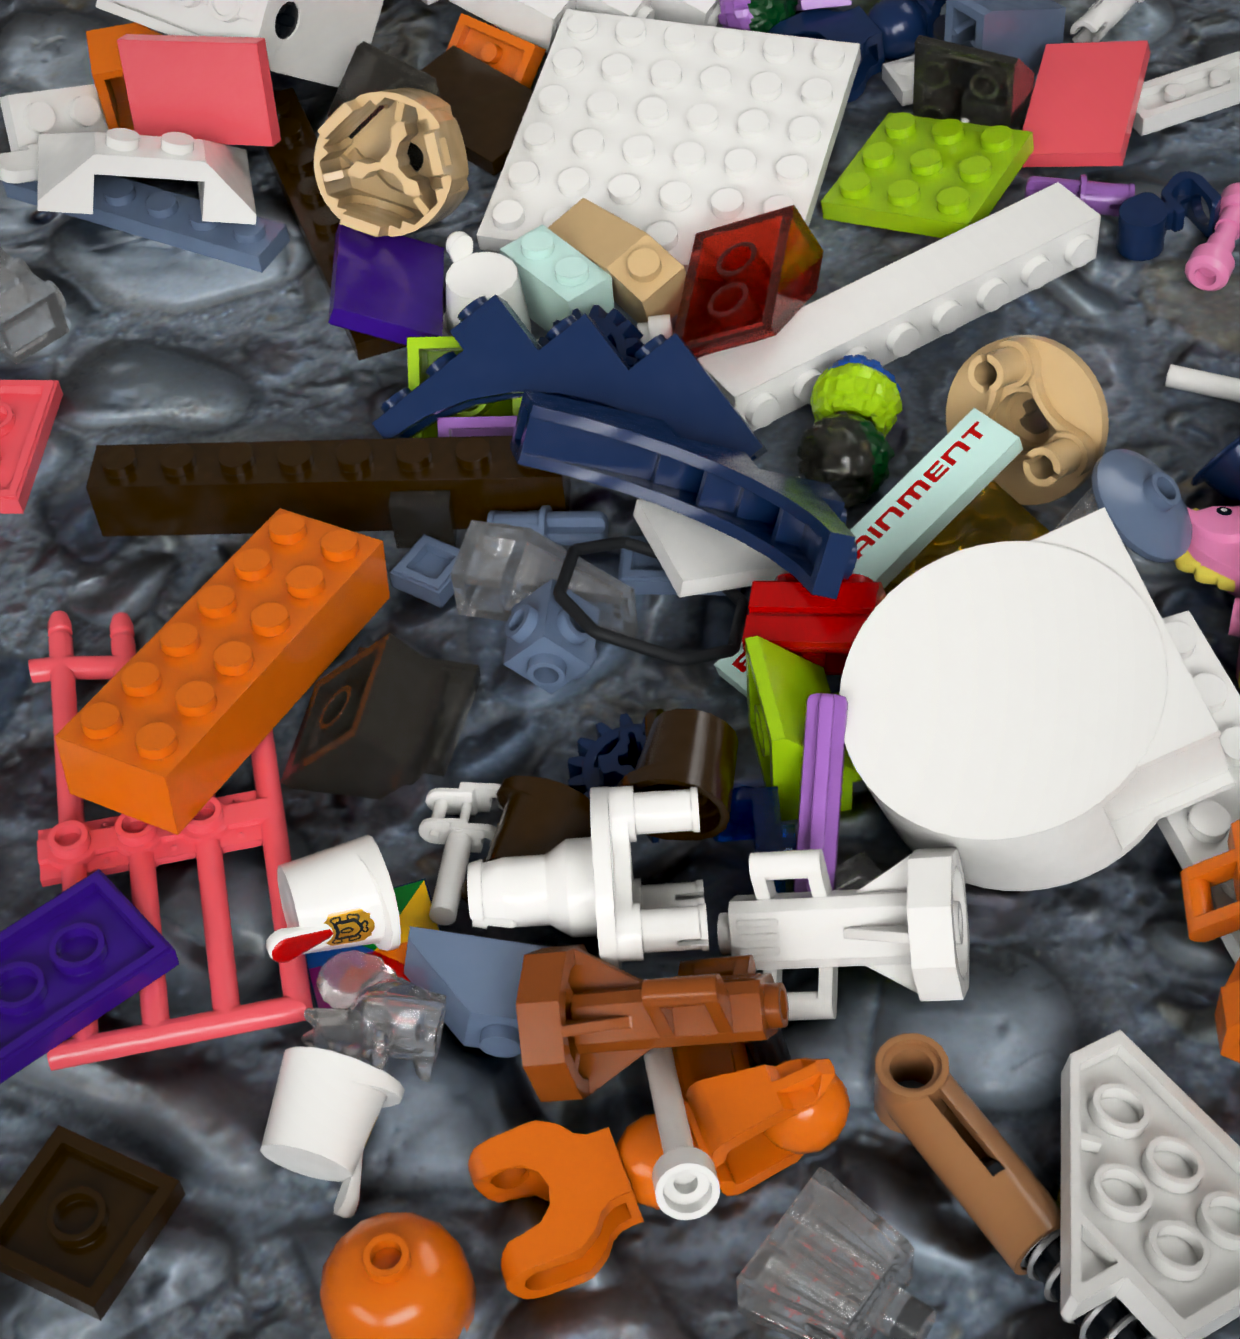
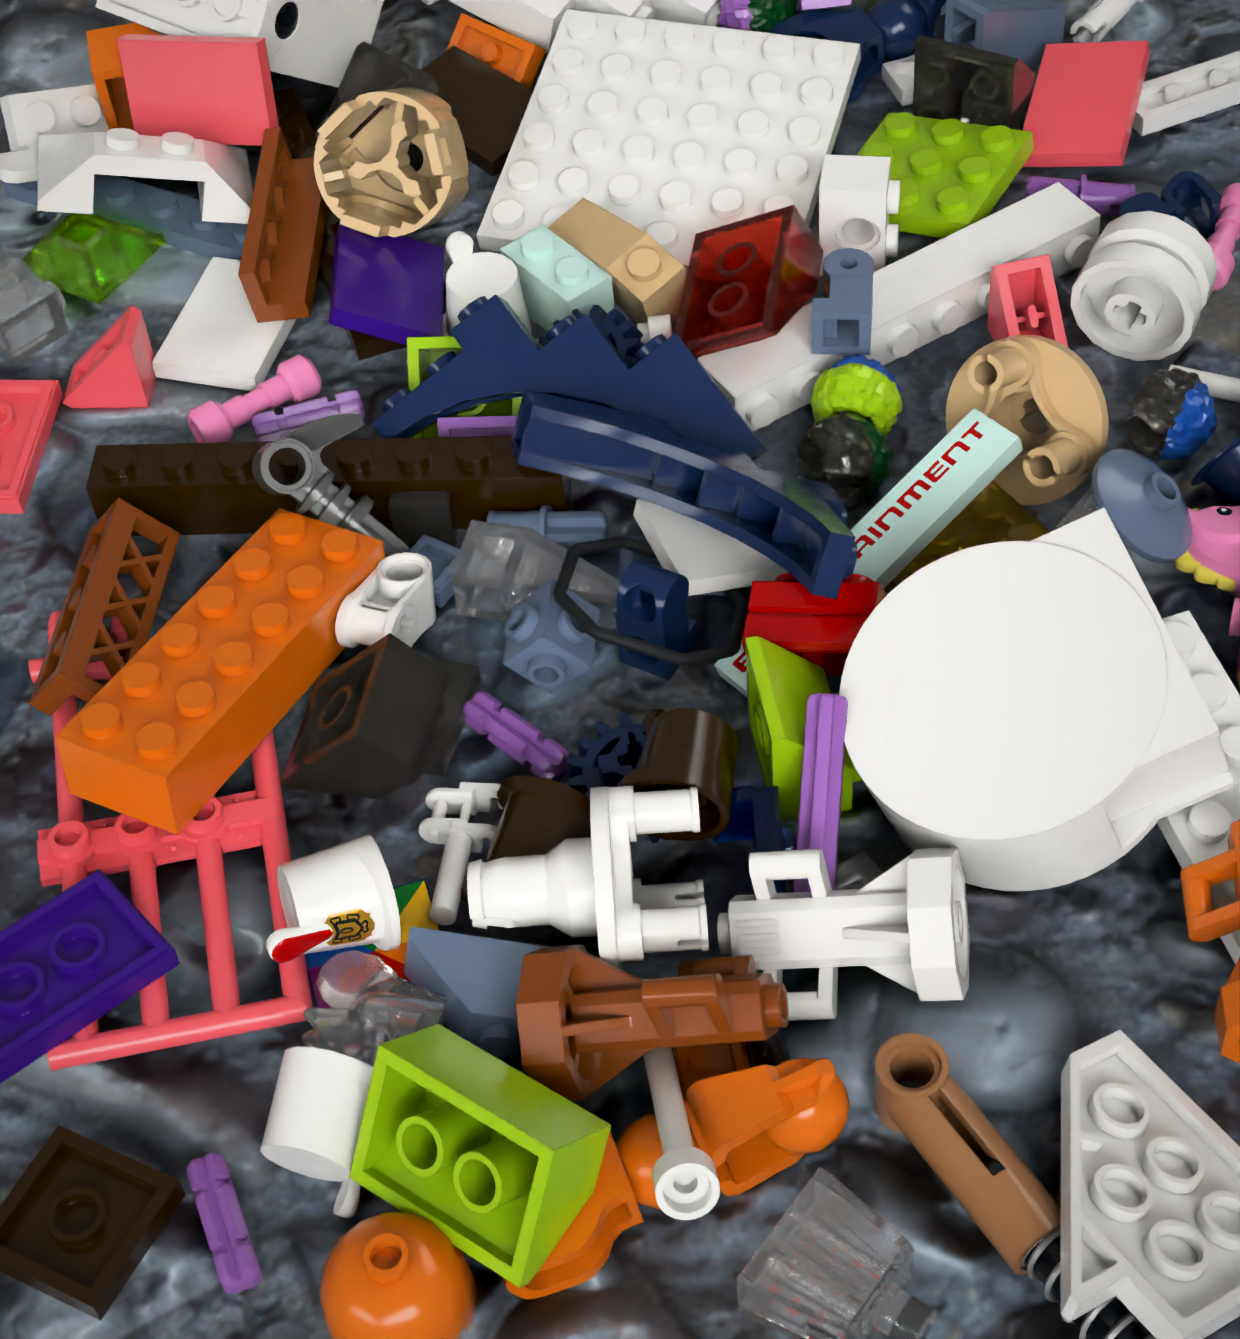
(88, 599): none -> dark orange fence
(92, 254): none -> clear neon green slope
(115, 368): none -> coral slope
(218, 335): none -> white tile
(224, 1223): none -> medium lavender axle
(272, 427): none -> medium lavender axle
(282, 234): none -> dark orange fence
(294, 381): none -> bright pink piece
(313, 483): none -> dark grey piece
(390, 600): none -> white piece
(476, 1149): none -> lime slope
(516, 736): none -> medium lavender axle
(654, 610): none -> dark blue leg
(845, 312): none -> sand blue leg
(857, 206): none -> white brick
(1025, 300): none -> coral slope
(1144, 286): none -> white wheel
(1170, 415): none -> clear smoke piece

